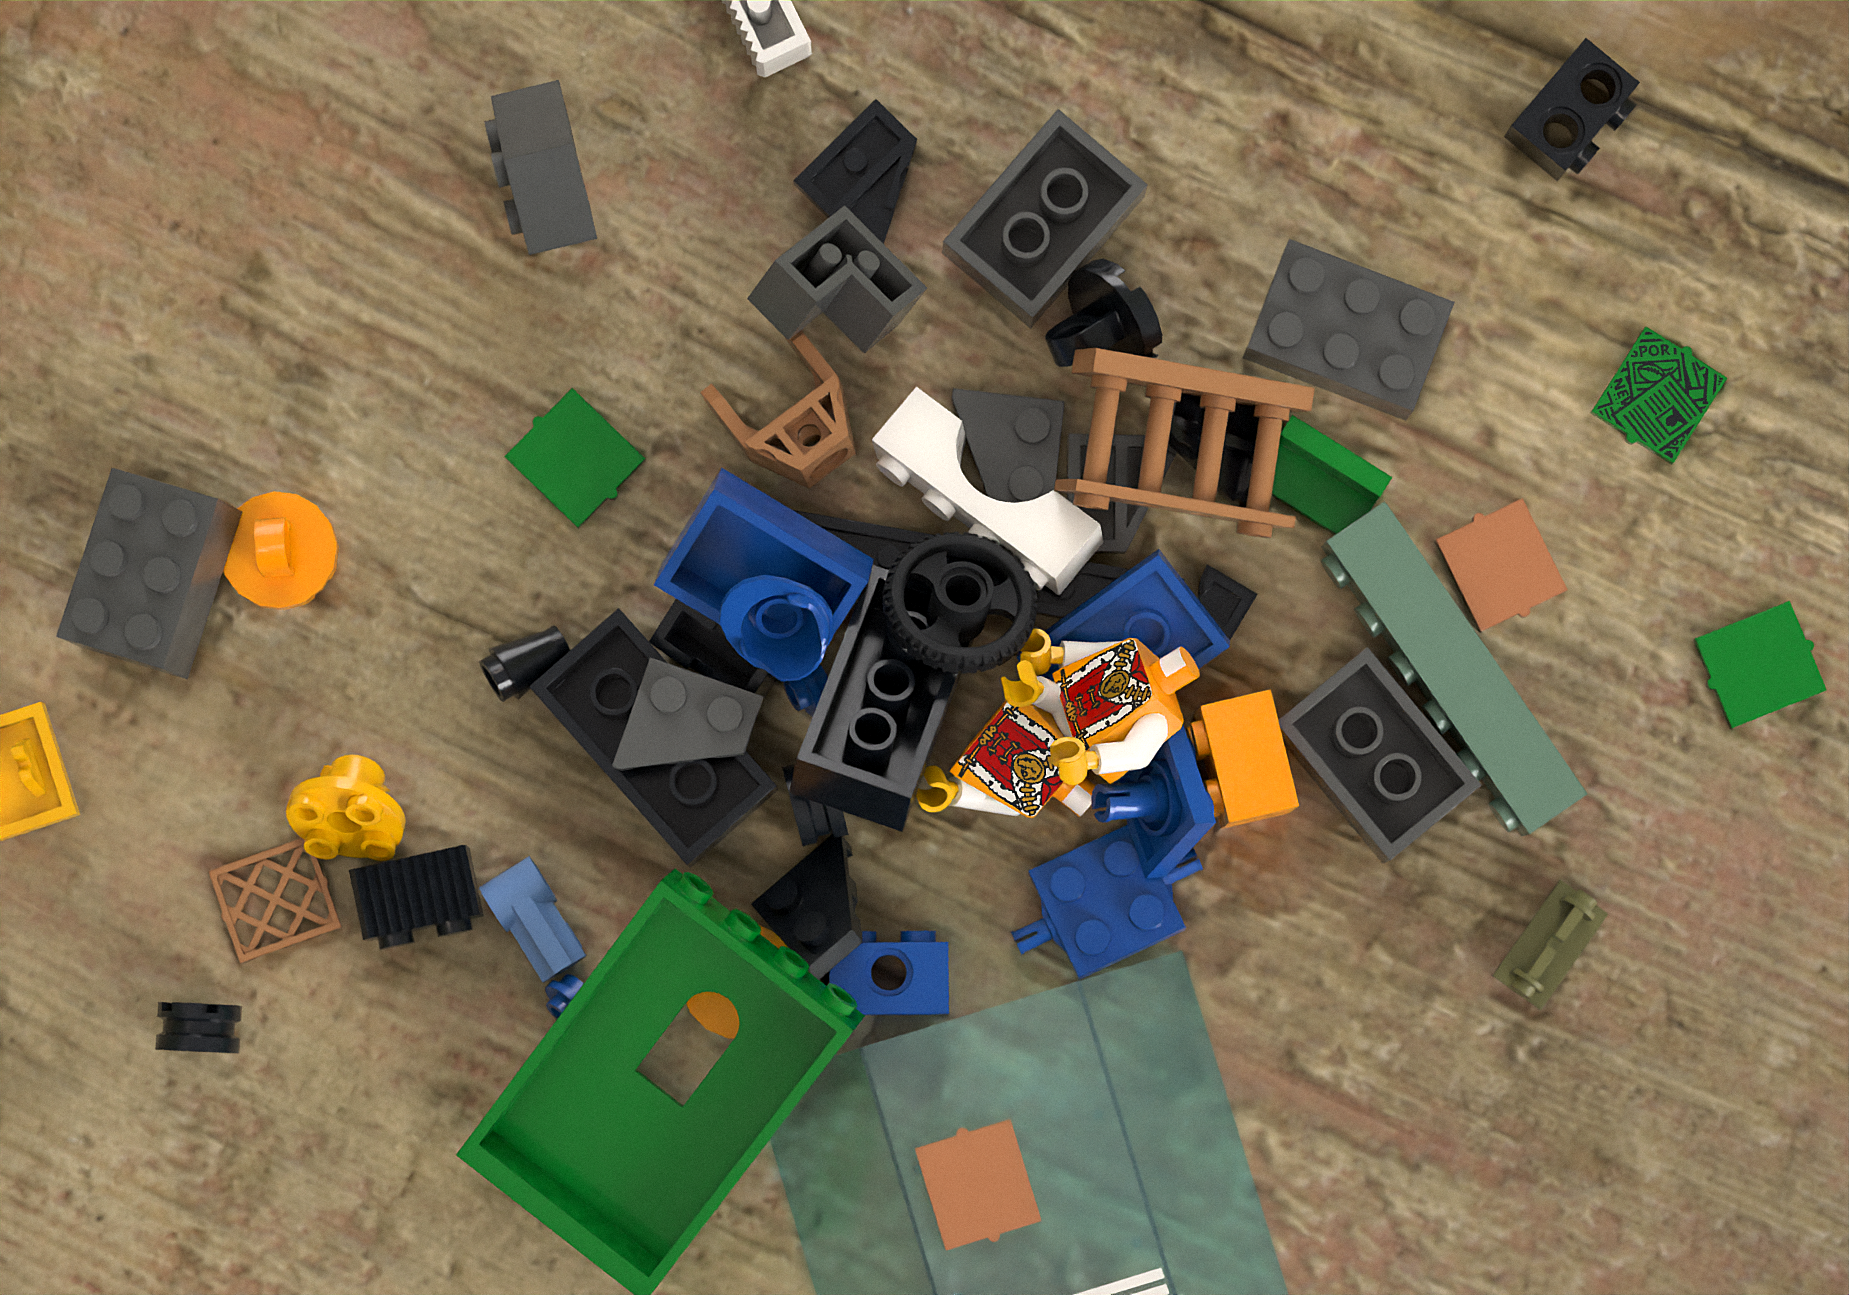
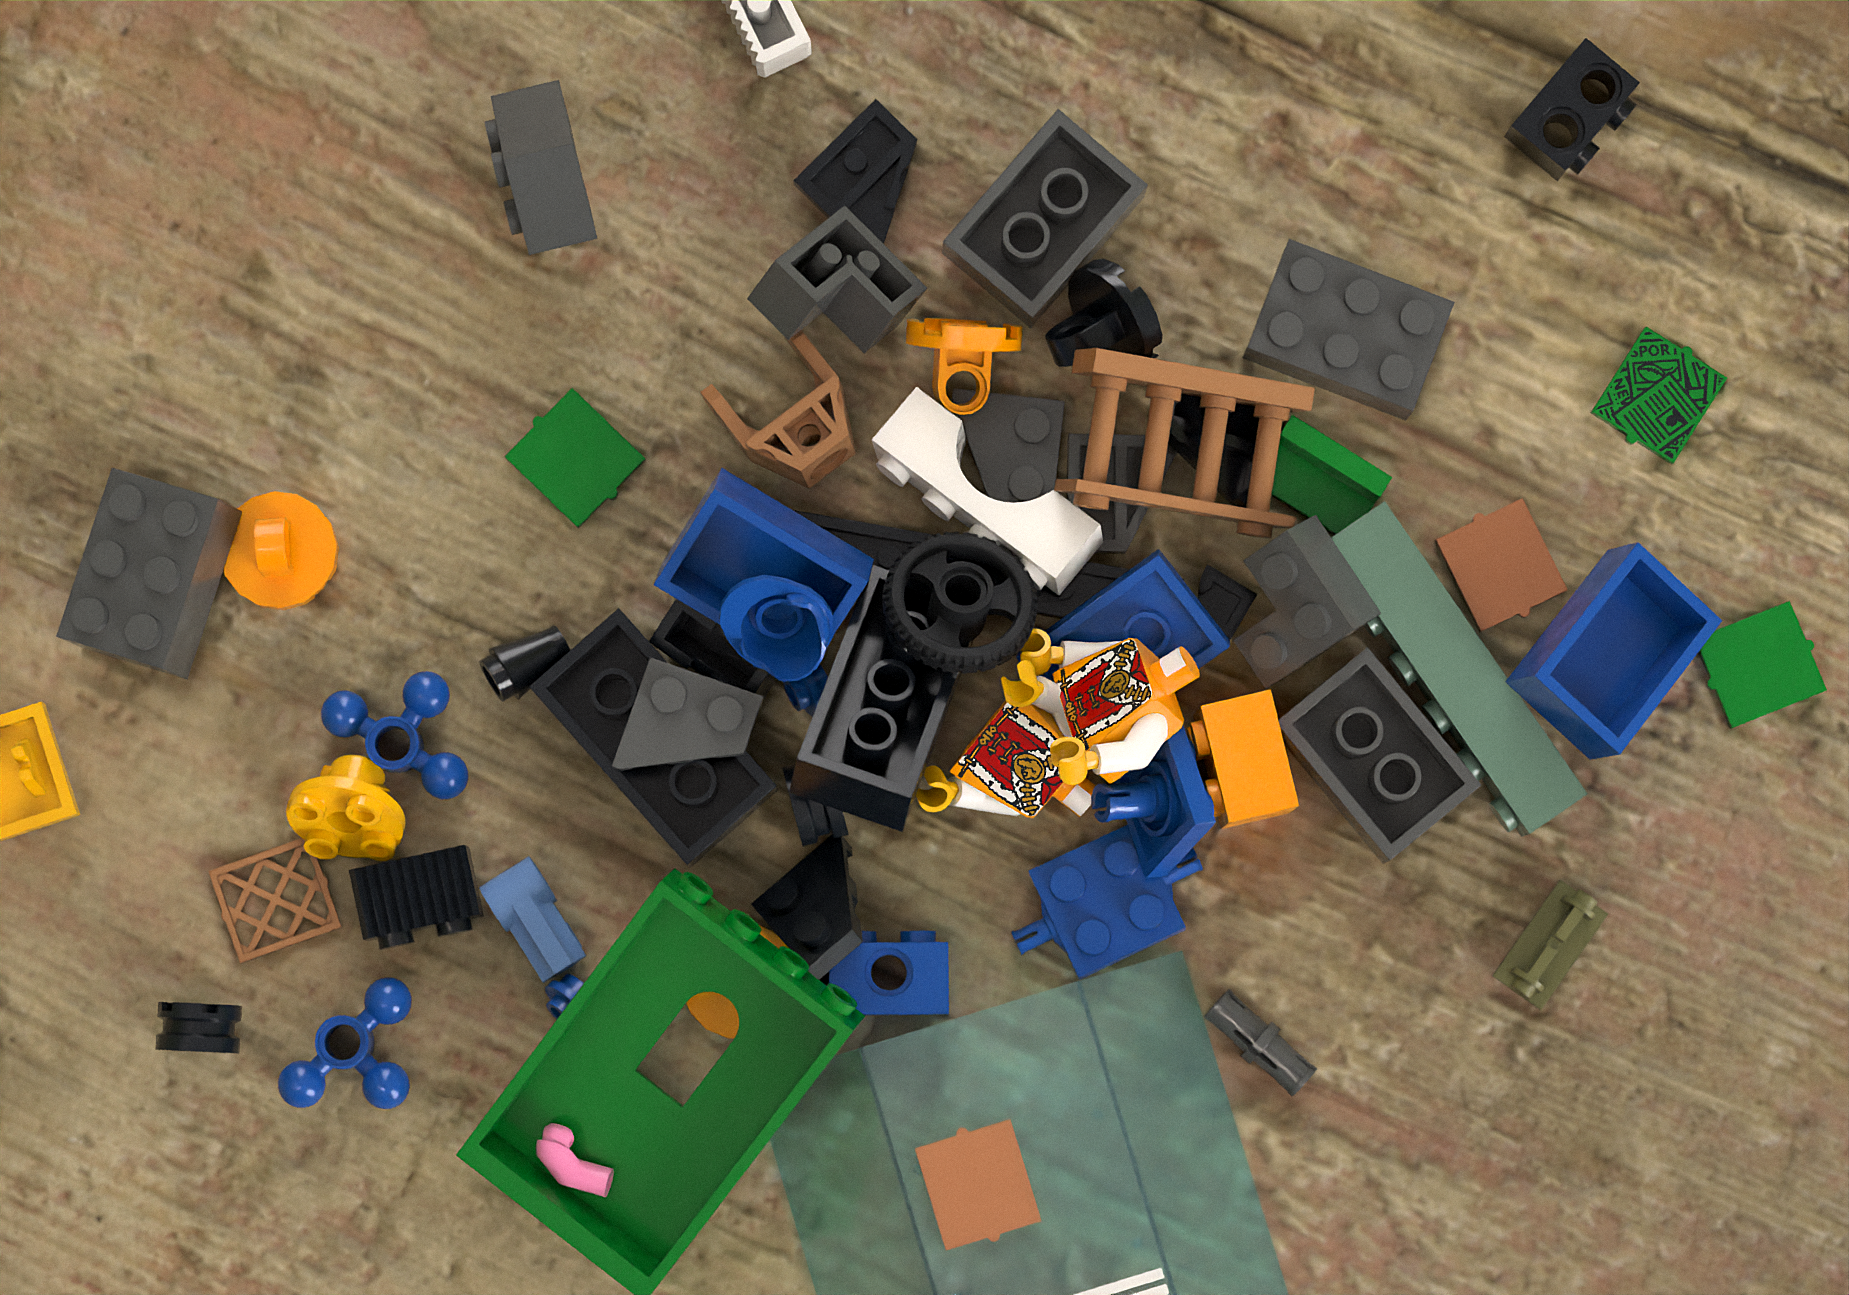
(383, 1083): none -> blue piece
(424, 697): none -> blue piece
(566, 1167): none -> bright pink arm
(962, 347): none -> light orange tile
(1260, 1042): none -> dark grey pin
(1313, 597): none -> dark grey brick
(1614, 651): none -> blue piece

